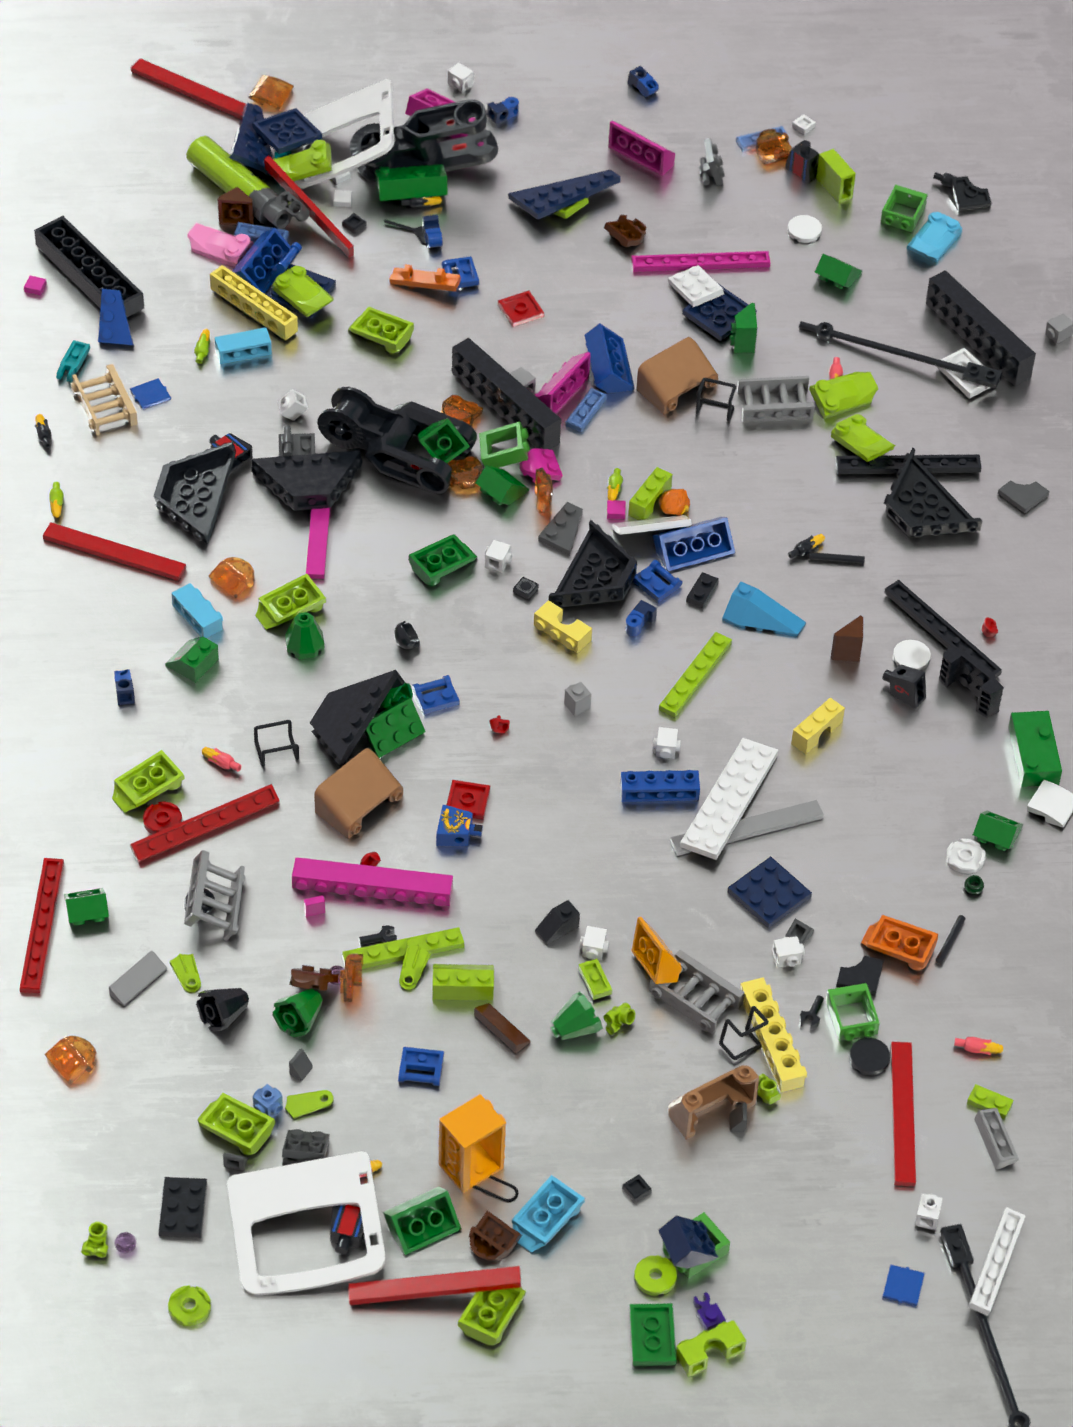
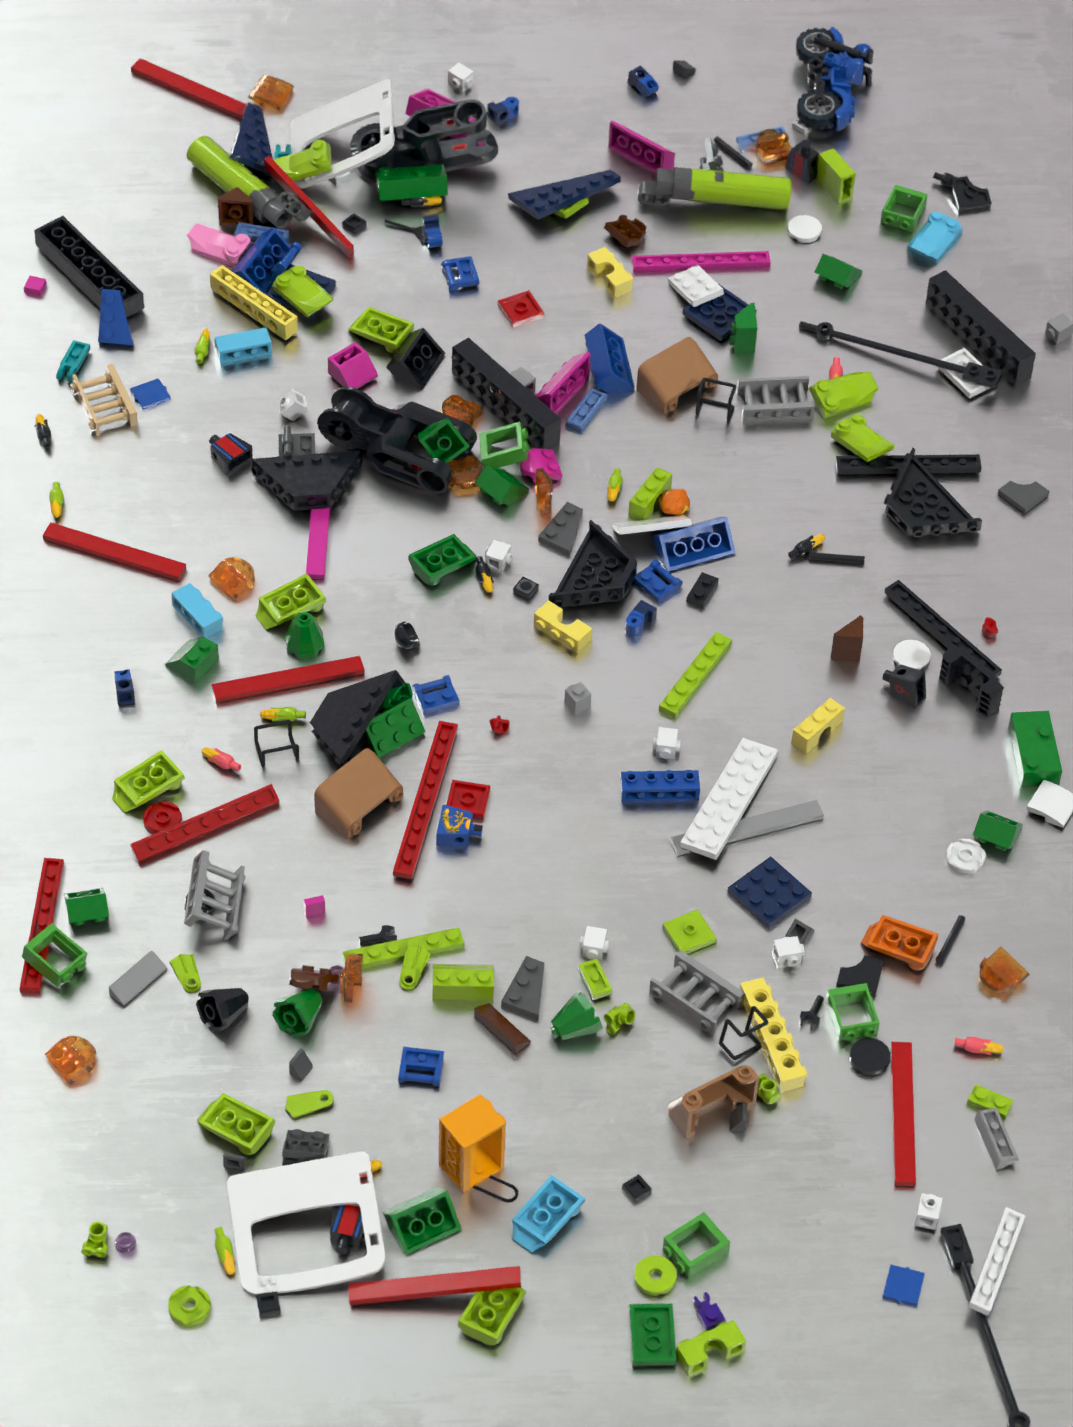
(63, 942): none -> bright green window
(183, 1207): black plate -> none
(194, 489): black piece -> none
(225, 1251): none -> lime piece
(268, 1100): medium blue brick -> none
(268, 1304): none -> black tile
(282, 714): none -> lime piece
(287, 130): dark blue plate -> none
(287, 679): none -> red tile
(342, 198): white tile -> none
(352, 366): none -> dark pink slope
(370, 859): red piece -> none
(372, 881): dark pink brick -> none
(416, 358): none -> black slope
(425, 279): orange hinge -> none
(425, 800): none -> red plate
(484, 574): none -> black piece
(492, 1238): reddish brown slope -> none
(526, 988): none -> dark grey wing
(558, 922): black slope -> none
(616, 509): dark pink tile -> none
(617, 278): none -> light yellow arch
(654, 954): light orange slope -> none
(683, 68): none -> black slope
(687, 1242): dark blue slope -> none
(689, 932): none -> lime plate
(716, 188): none -> lime piece
(733, 152): none -> black bar
(756, 609): dark azure wedge -> none
(834, 74): none -> piece
(976, 881): dark green plate -> none
(1002, 972): none -> clear orange slope

